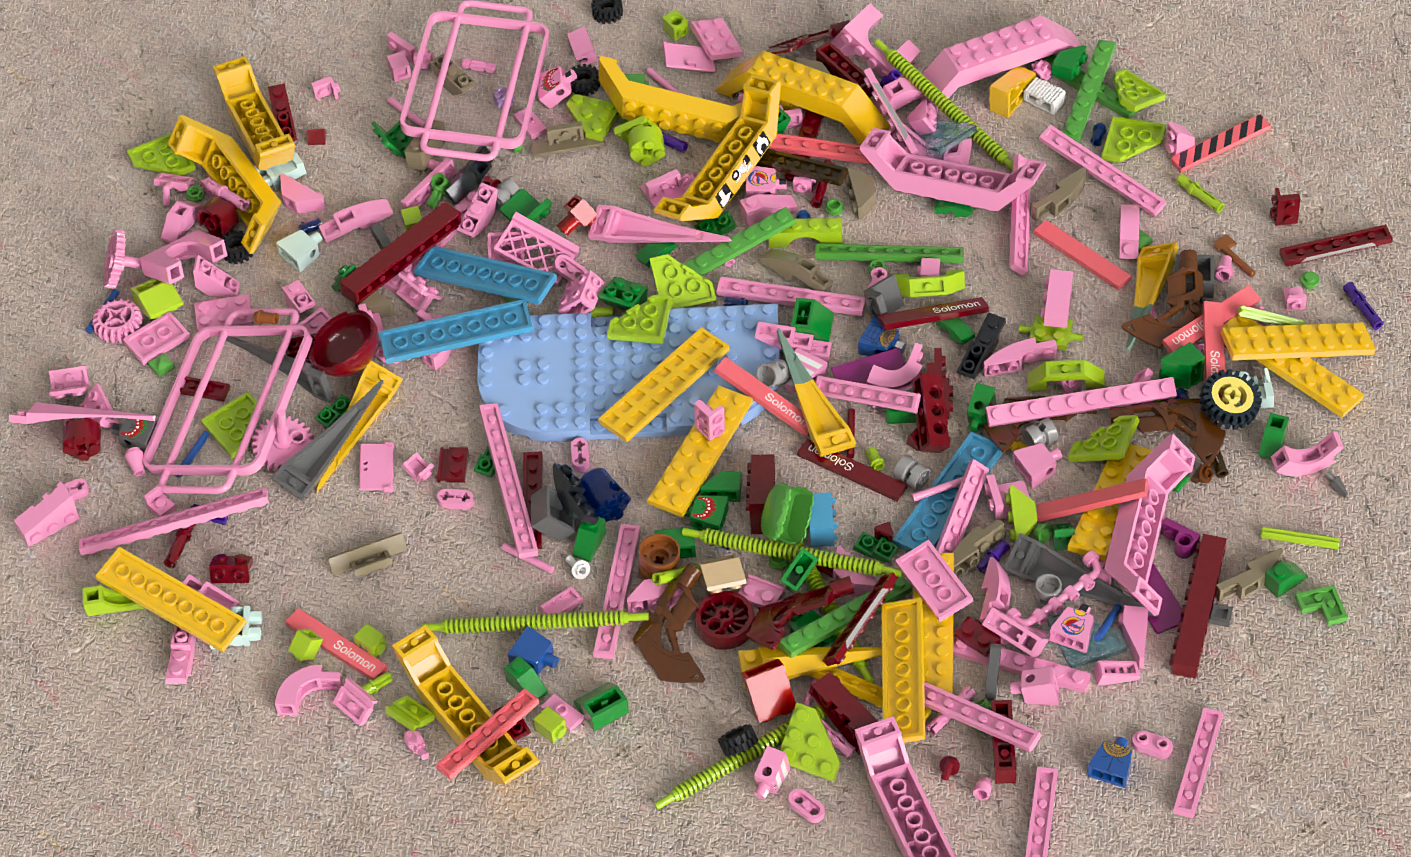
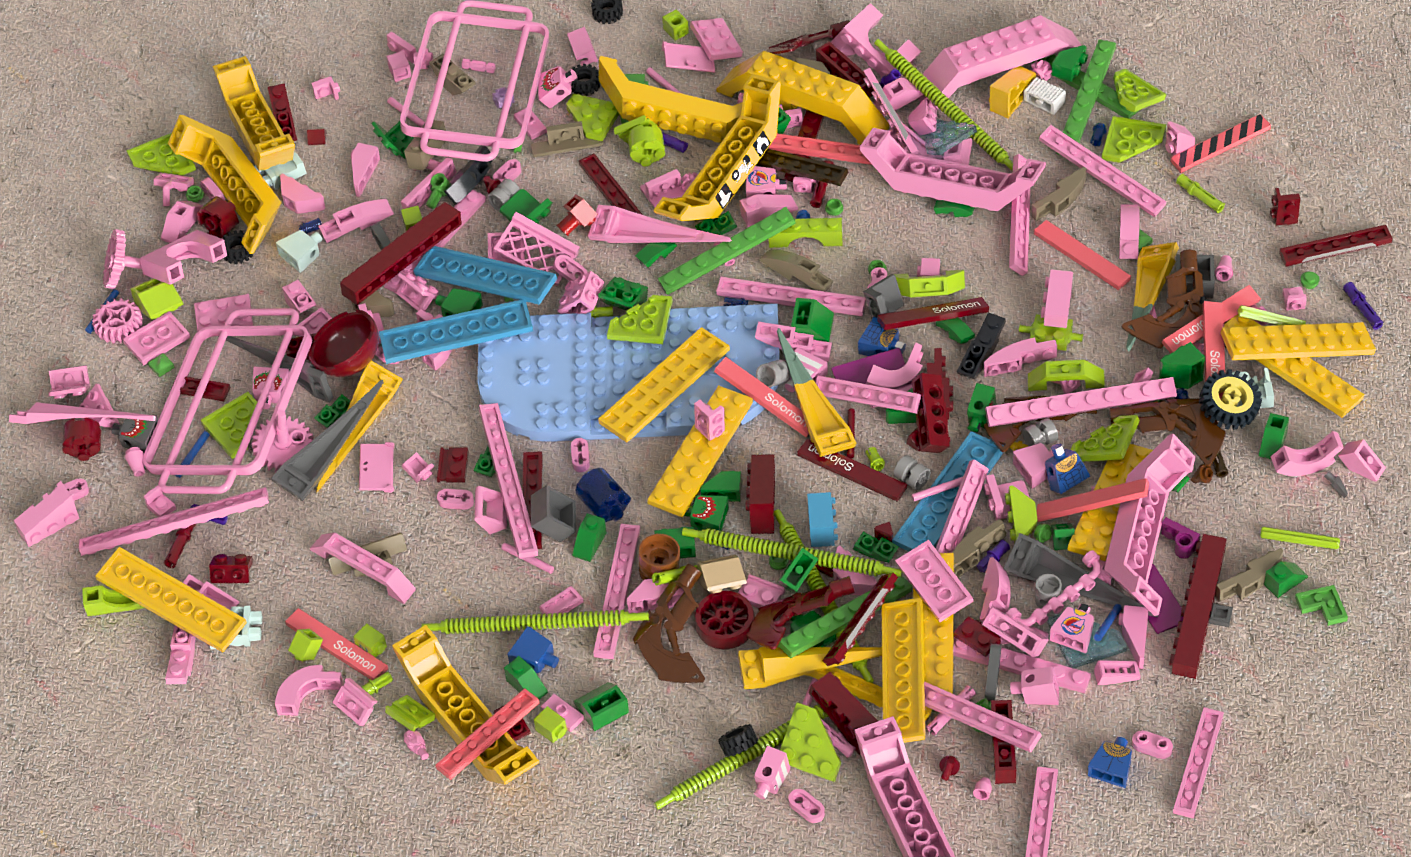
(213, 280): bright pink slope -> none
(223, 192): bright pink pin -> none
(259, 378): none -> bright pink torso
(265, 317): dark orange pin -> none
(343, 272): green slope -> none
(364, 162): none -> bright pink slope
(397, 584): none -> bright pink slope
(459, 302): none -> green torso
(479, 211): bright pink slope -> none
(496, 514): none -> bright pink tile
(505, 172): none -> bright pink beam
(570, 494): black slope -> none
(580, 568): white plate -> none
(607, 184): none -> dark red tile
(680, 282): lime plate -> none
(768, 690): brick -> none
(787, 513): bright green animal -> none
(861, 191): dark tan slope -> none
(888, 253): bright green plate -> none
(1064, 469): none -> blue torso
(1224, 245): dark orange piece -> none
(1362, 460): none -> bright pink slope

